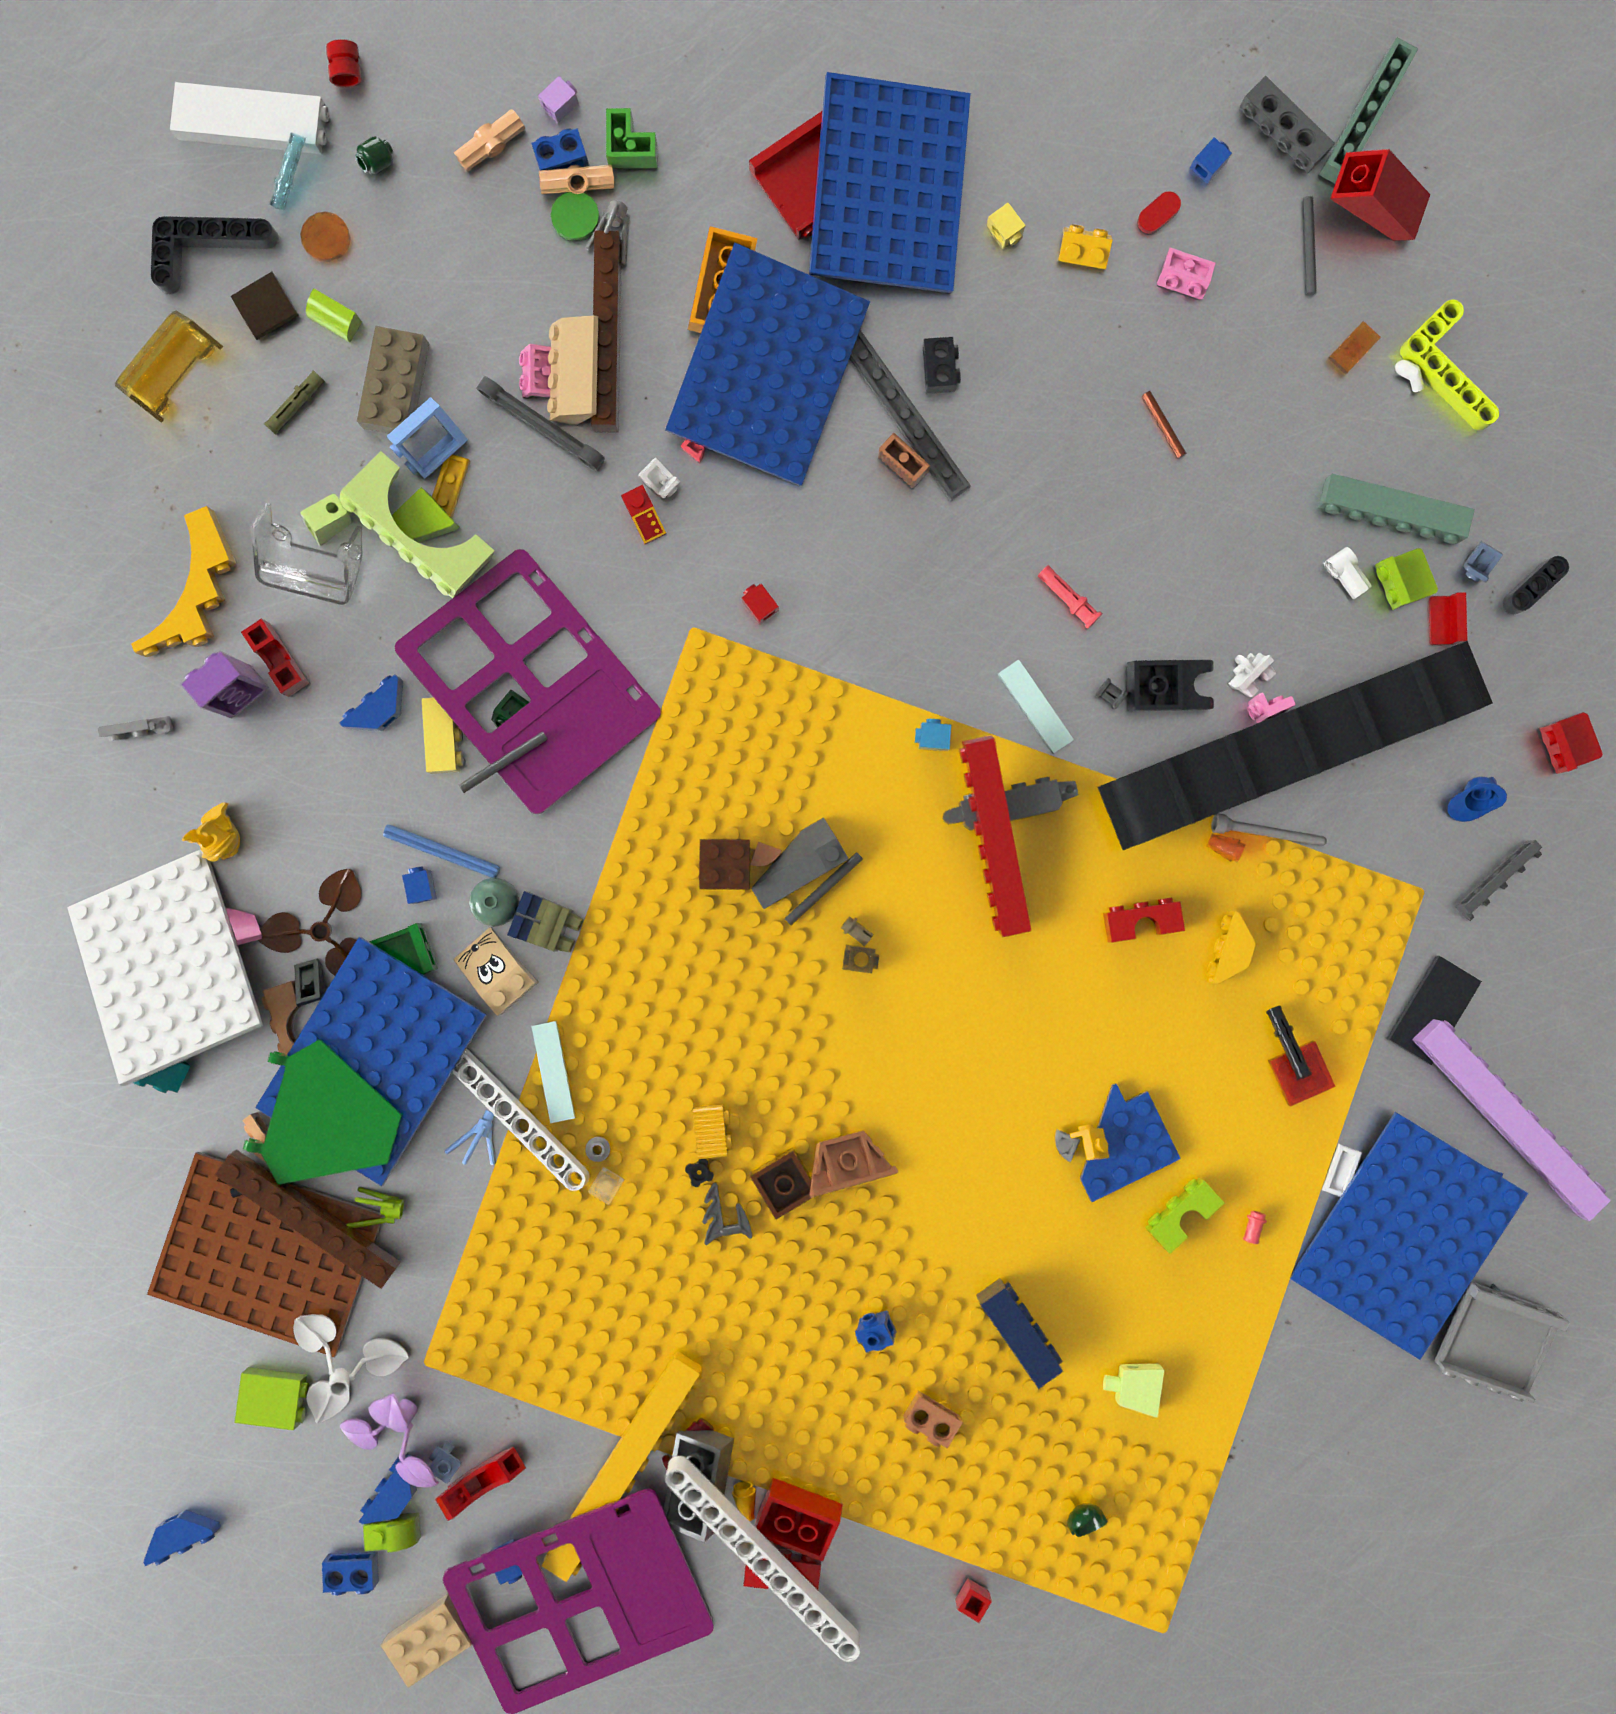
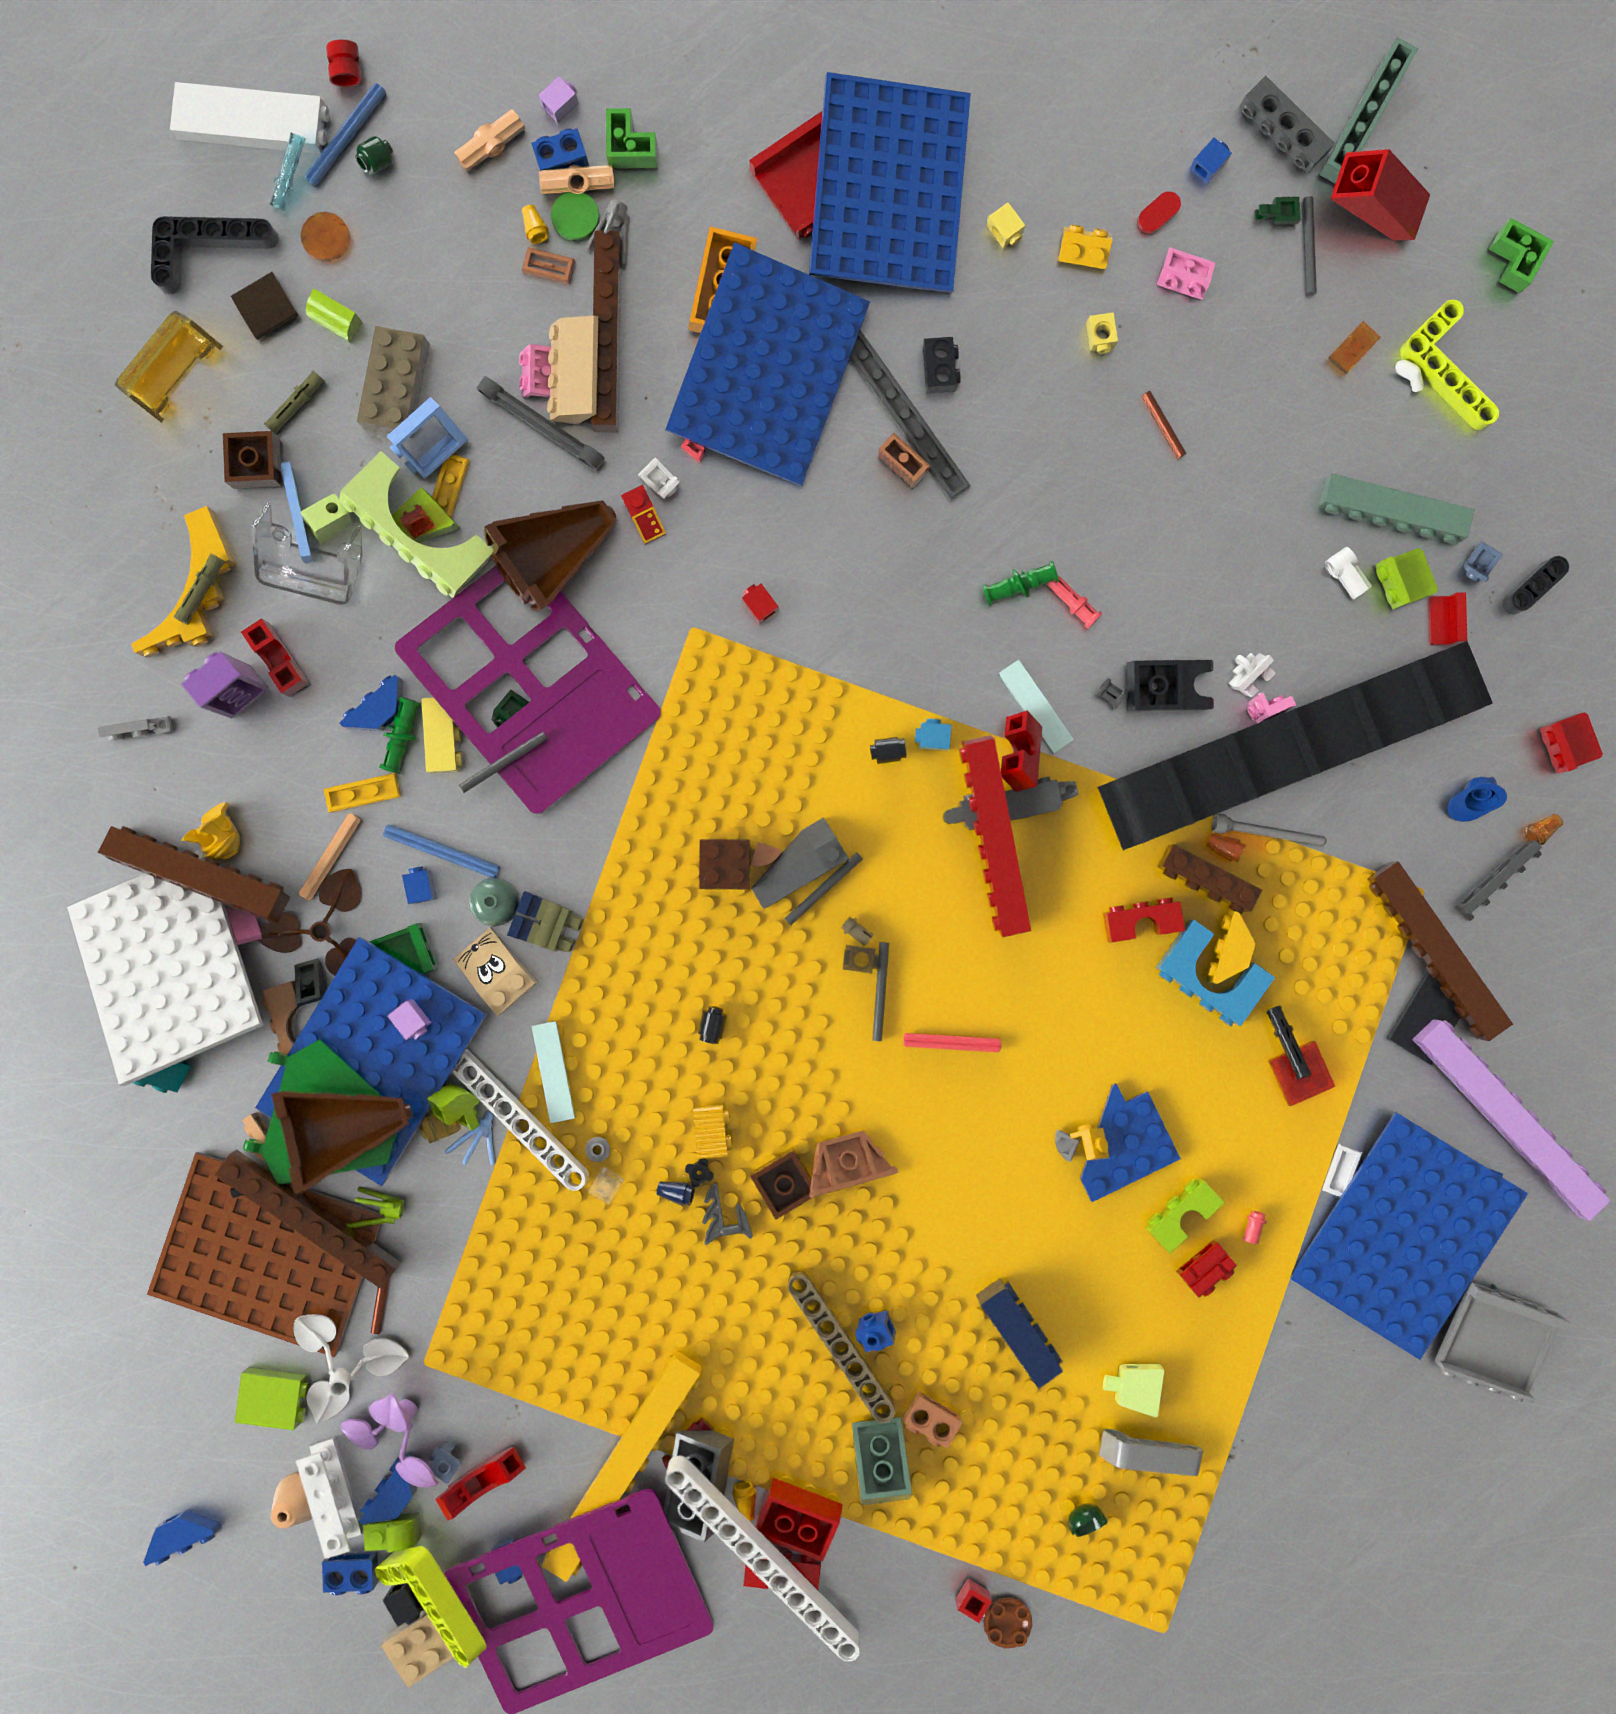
(195, 874): none -> reddish brown brick
(197, 592): none -> olive pin
(252, 459): none -> reddish brown brick
(290, 1503): none -> light nougat cone
(295, 508): none -> light blue tile
(329, 857): none -> light nougat axle
(329, 1497): none -> white fence
(333, 1130): none -> reddish brown cone
(345, 134): none -> medium blue axle
(362, 792): none -> yellow tile
(379, 1309): none -> copper bar
(400, 735): none -> green piece
(402, 1604): none -> black brick
(410, 1020): none -> lavender brick
(417, 521): none -> clear red tile
(435, 1129): none -> clear yellow brick
(437, 1598): none -> neon yellow beam
(455, 1104): none -> lime brick
(535, 227): none -> yellow cone
(545, 274): none -> nougat tile
(547, 548): none -> reddish brown cone
(677, 1192): none -> dark blue cone
(712, 1025): none -> black brick
(844, 1358): none -> dark tan beam
(880, 991): none -> dark grey bar
(881, 1461): none -> sand green slope
(888, 750): none -> black brick
(952, 1042): none -> coral axle
(1008, 1623): none -> dark orange dish
(1021, 583): none -> green piece
(1022, 766): none -> red arch
(1104, 323): none -> light yellow brick
(1149, 1454): none -> light grey beam
(1180, 966): none -> dark azure arch
(1207, 1269): none -> red brick
(1209, 878): none -> reddish brown brick
(1283, 210): none -> dark green plate
(1439, 951): none -> reddish brown brick
(1524, 250): none -> bright green brick
(1543, 829): none -> clear orange cone

